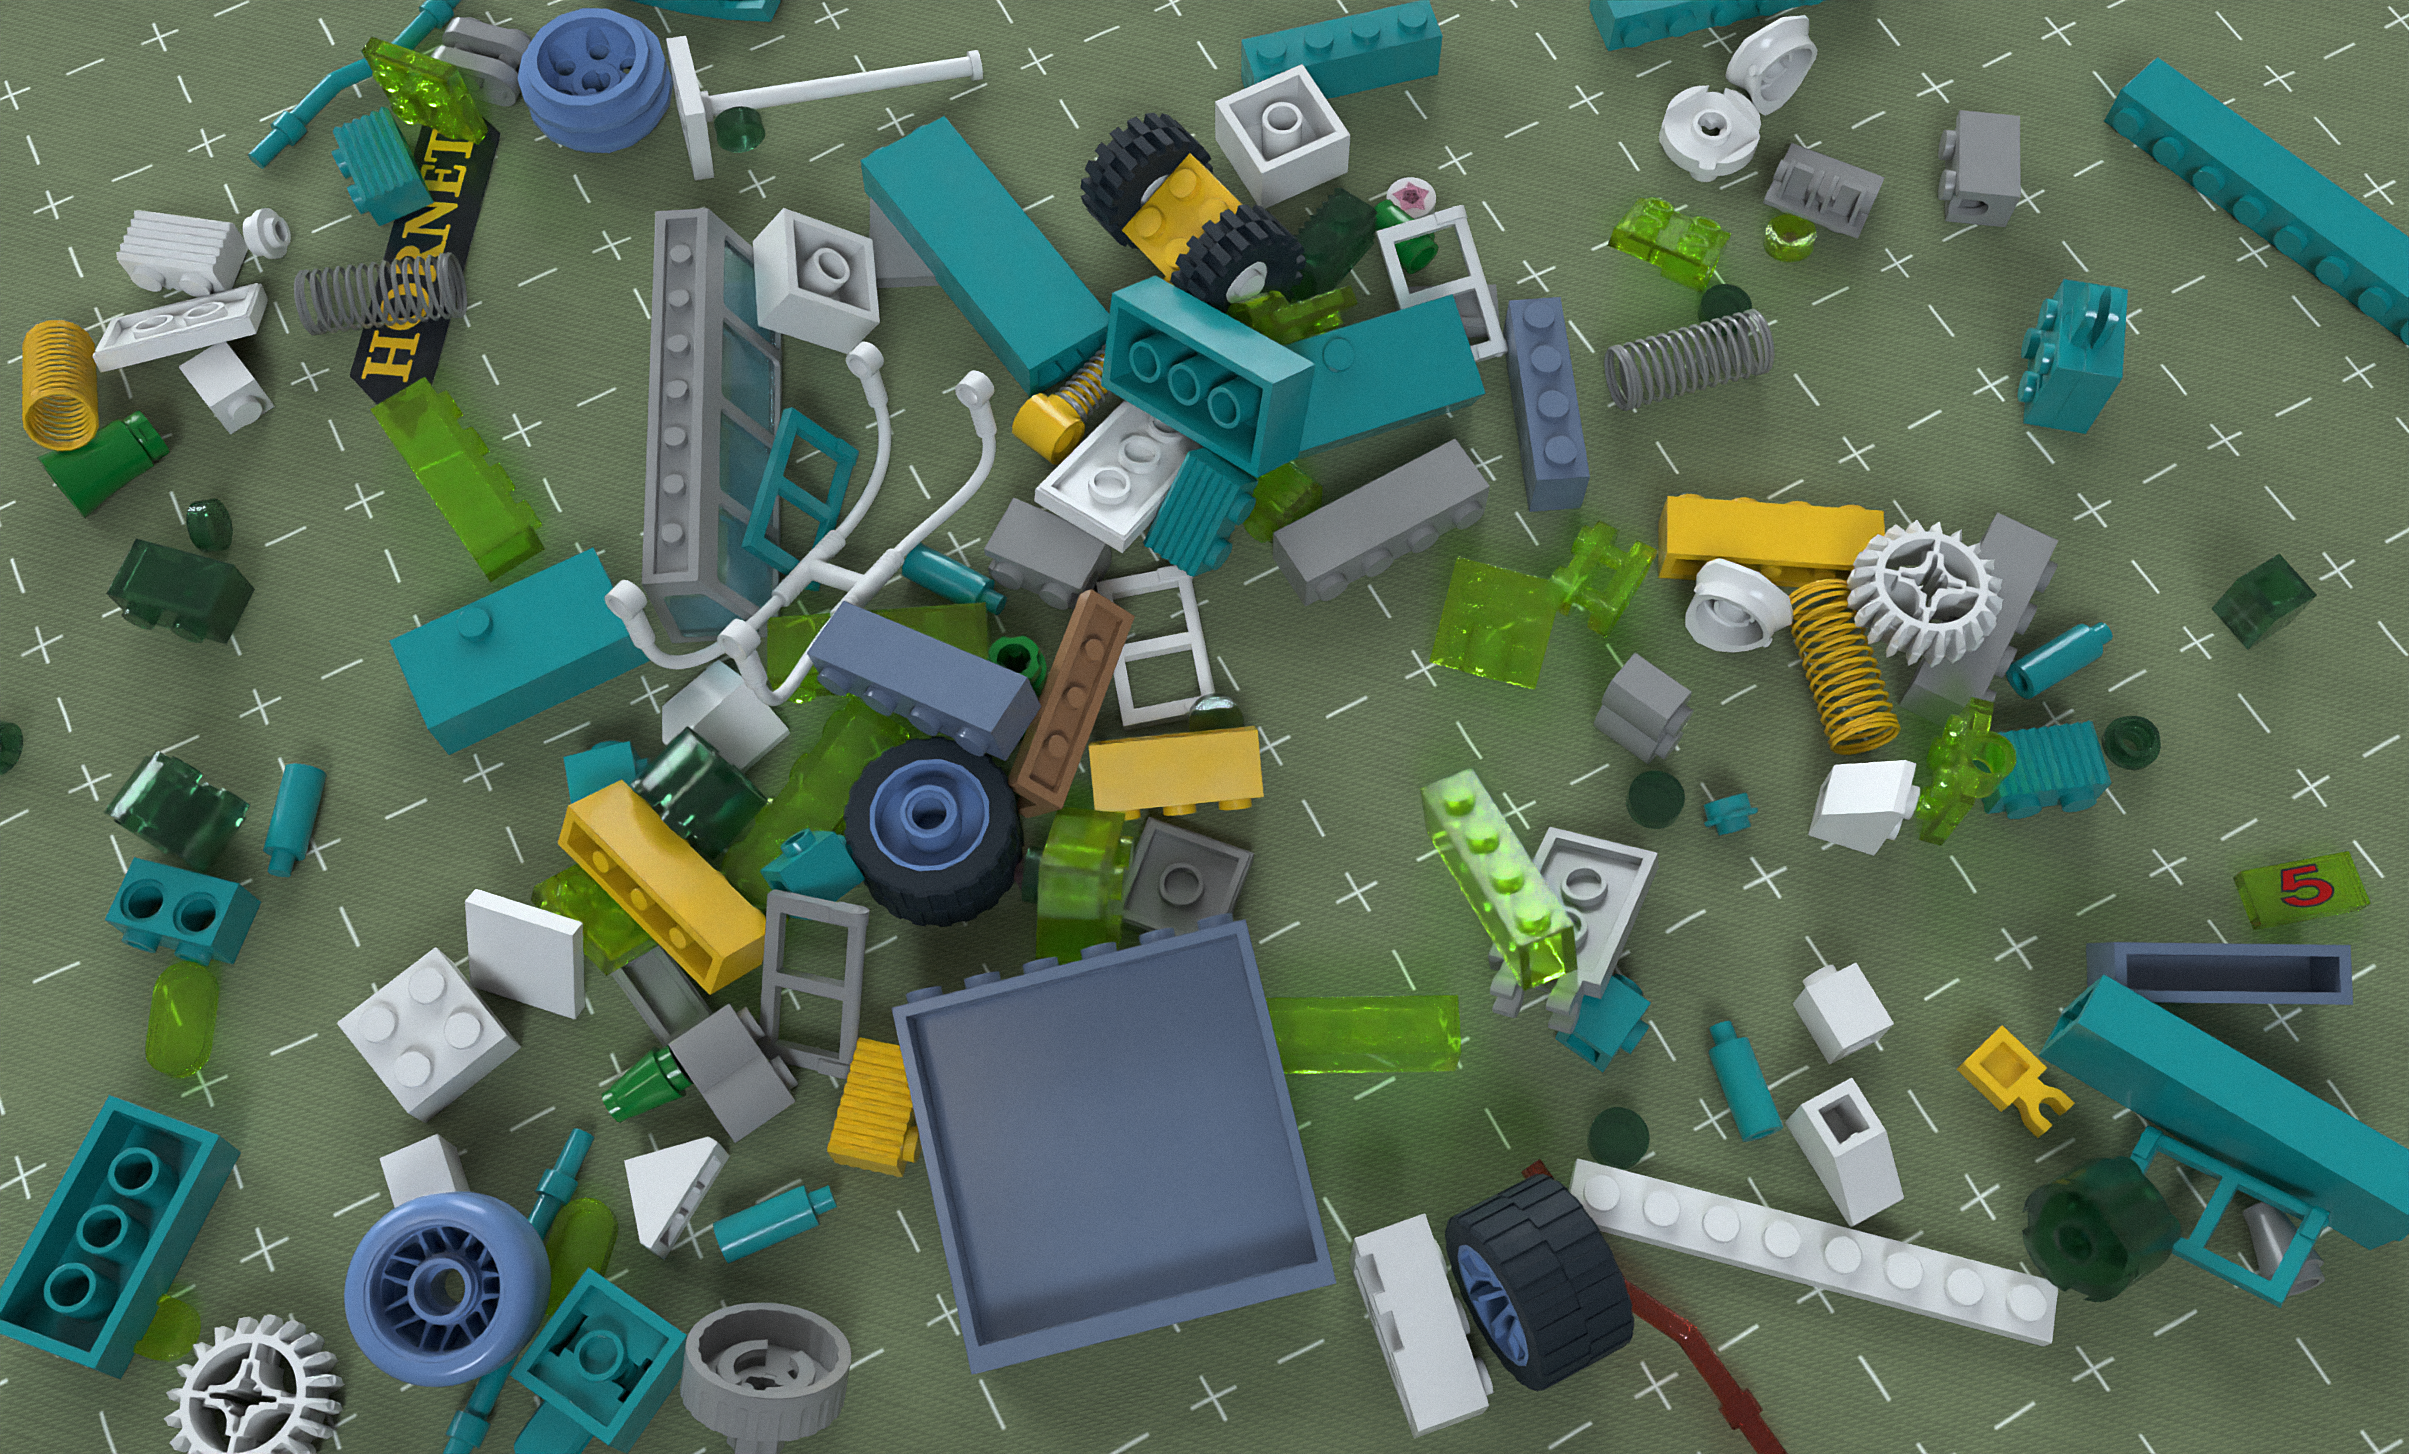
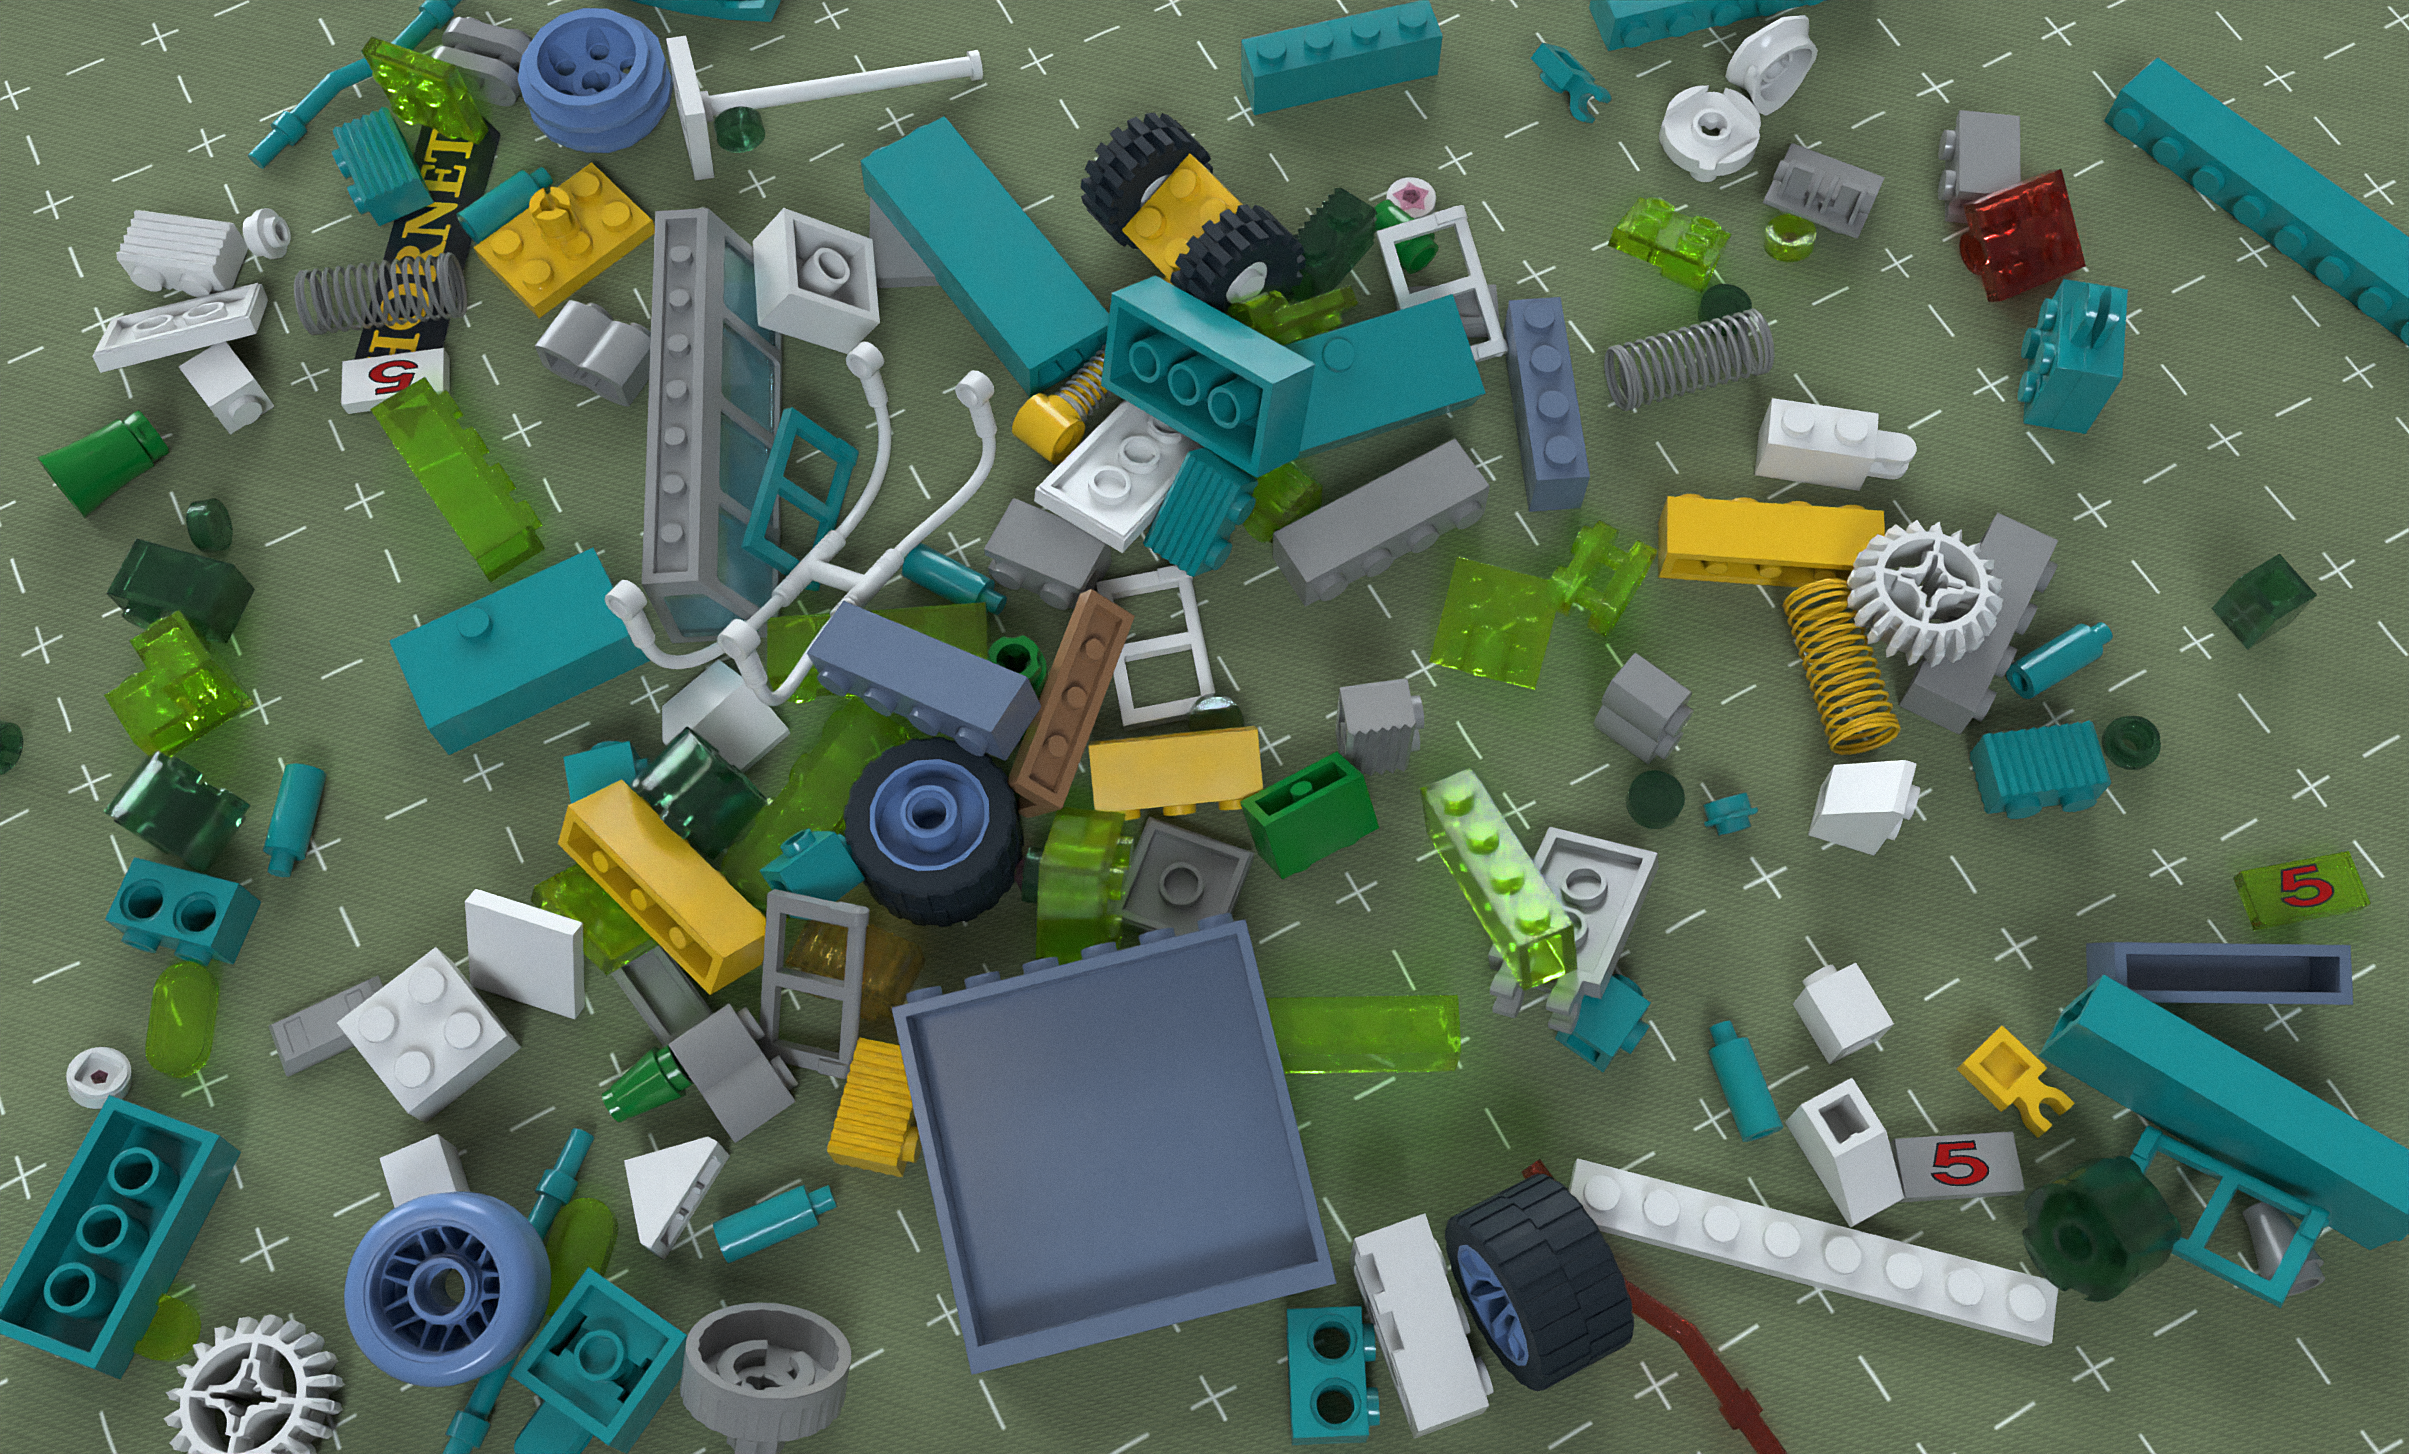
(42, 384): yellow piece -> none
(97, 1075): none -> white tile
(182, 690): none -> clear neon green brick
(314, 1032): none -> light grey tile
(375, 379): none -> white tile
(502, 203): none -> teal cylinder
(565, 239): none -> yellow plate
(597, 352): none -> light grey brick
(888, 969): none -> clear yellow brick
(1282, 136): white brick -> none
(1310, 815): none -> green brick
(1315, 1375): none -> teal brick
(1378, 725): none -> light grey brick
(1565, 73): none -> teal plate
(1618, 1138): clear green tile -> none
(1735, 608): white hat -> none
(1828, 446): none -> white brick
(1955, 777): clear neon green plate -> none
(1958, 1166): none -> light grey tile
(2022, 236): none -> clear red plate

